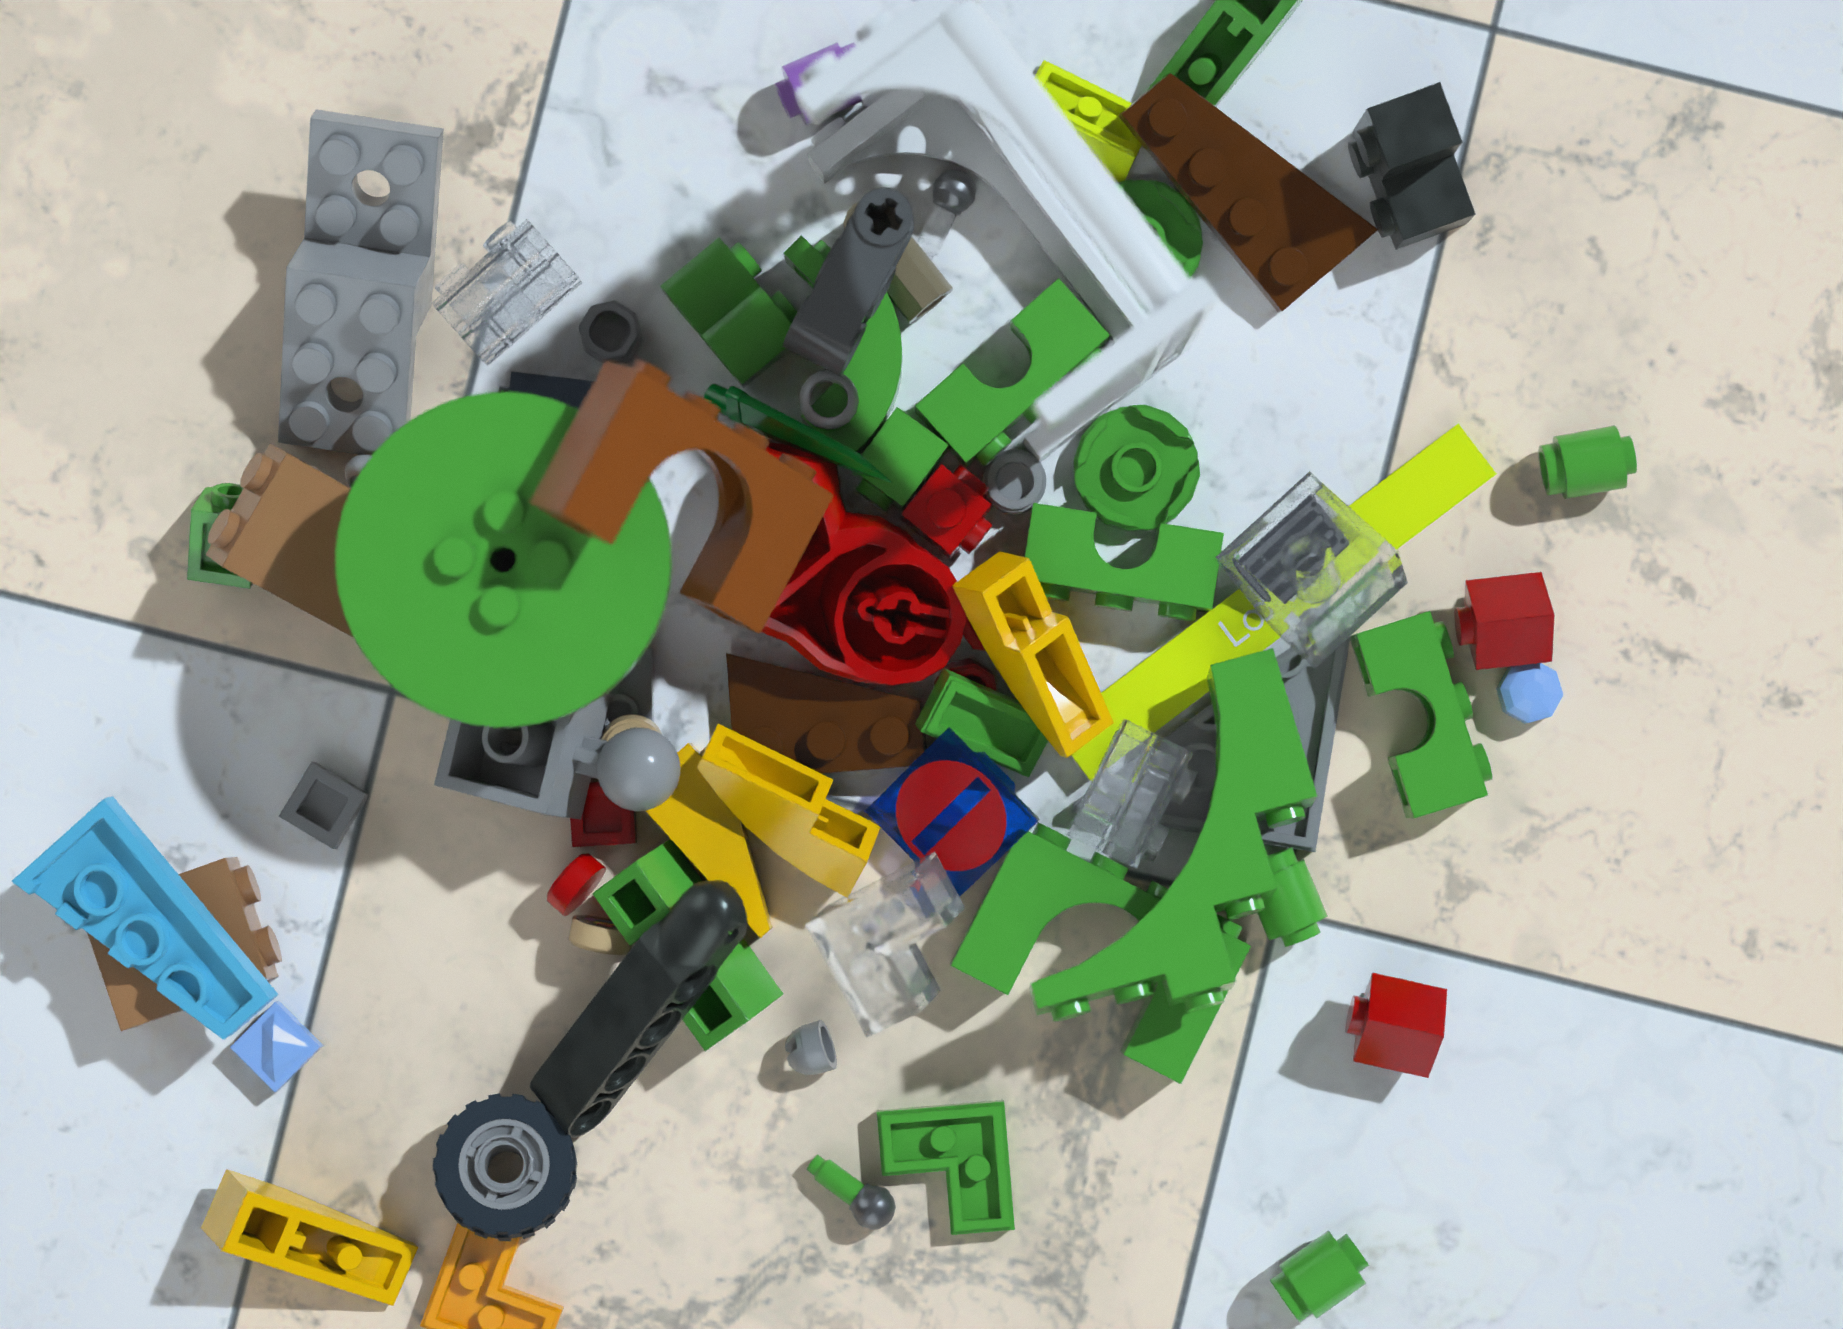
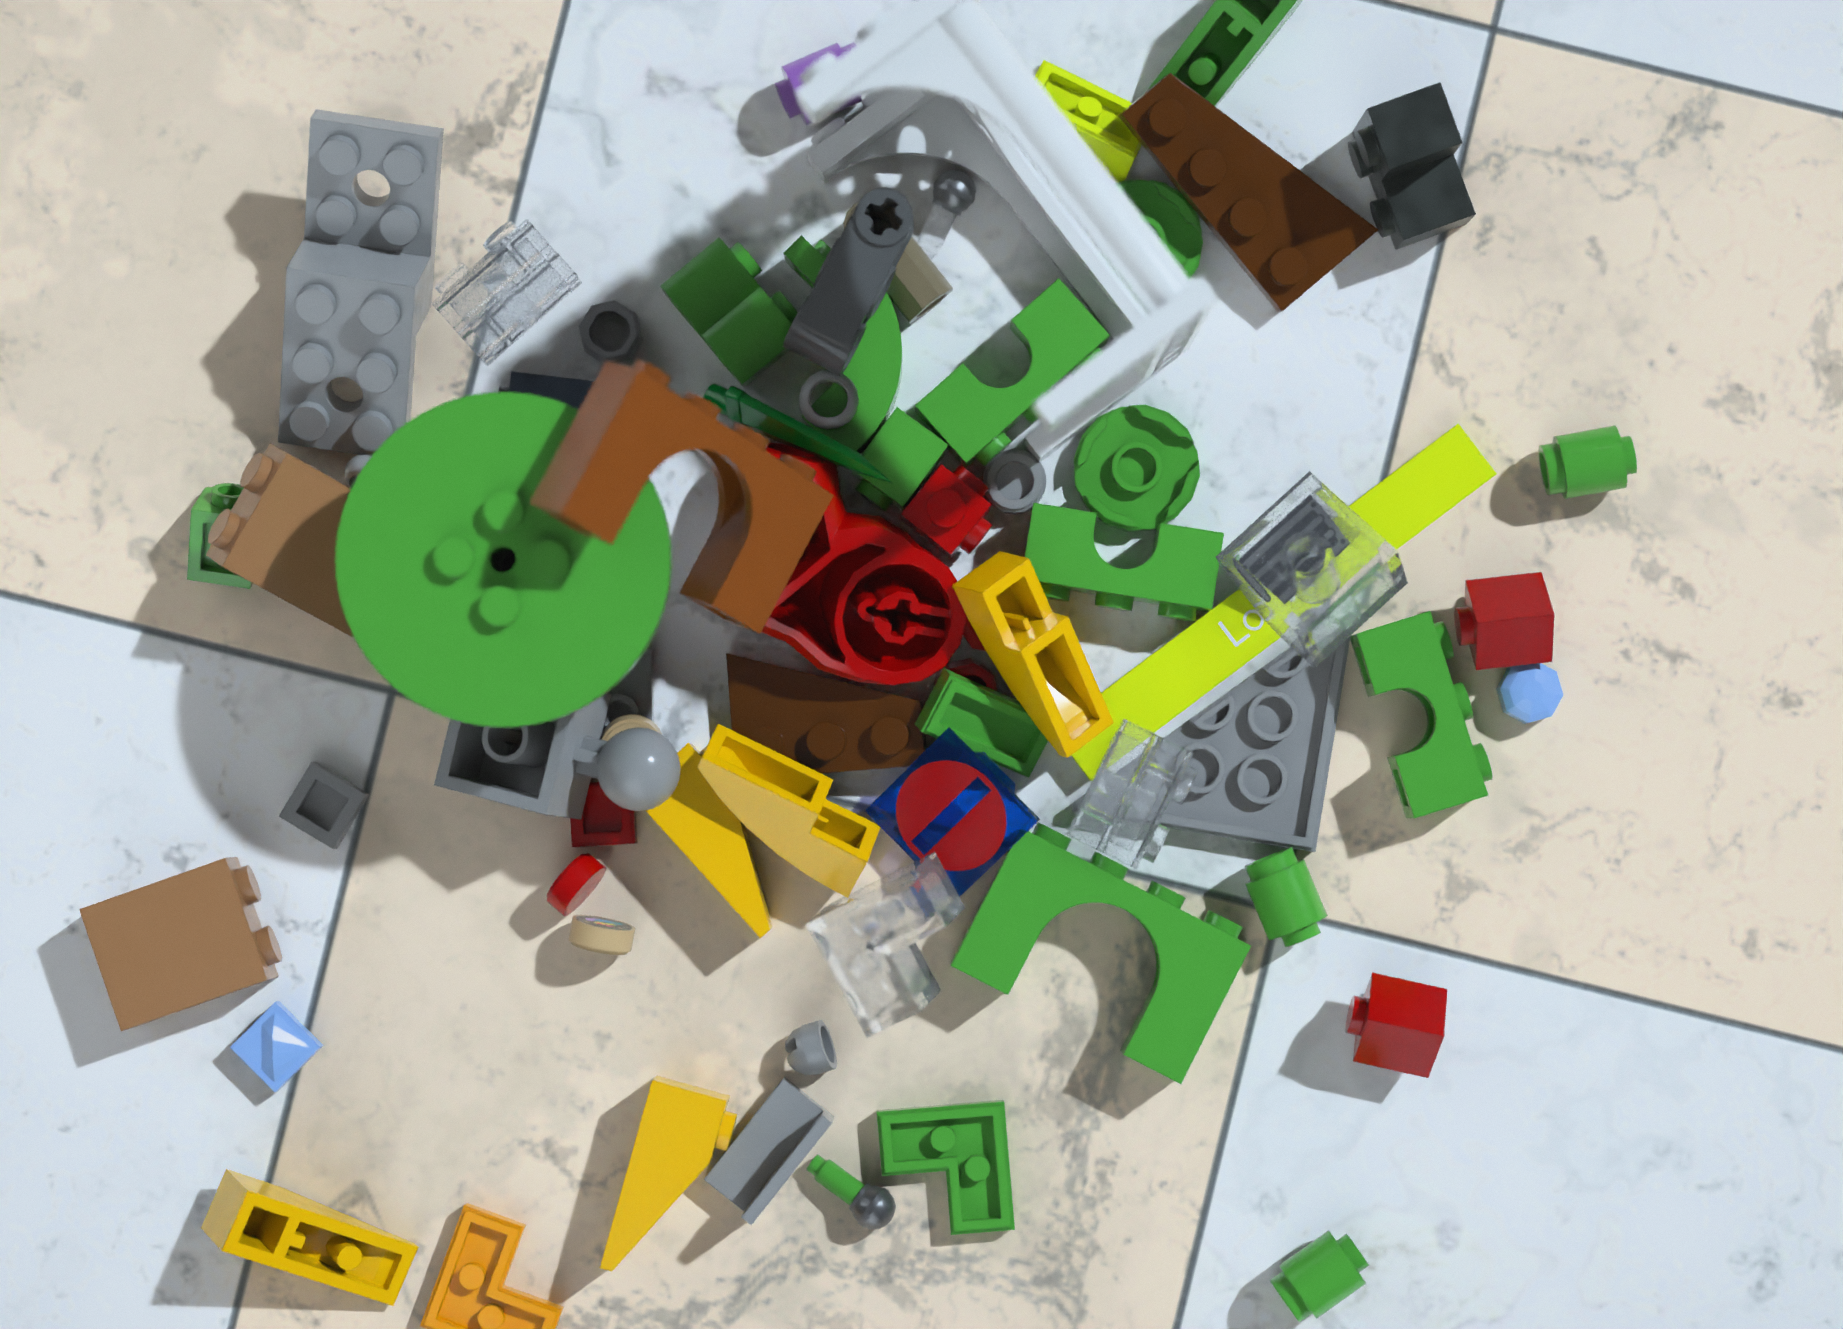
(134, 902): medium azure wing -> none
(512, 1207): black wheel -> none
(640, 1006): pearl dark grey piece -> none
(645, 896): bright green arch -> none
(670, 1151): none -> yellow slope
(769, 1149): none -> light grey panel
(1179, 941): bright green arch -> none

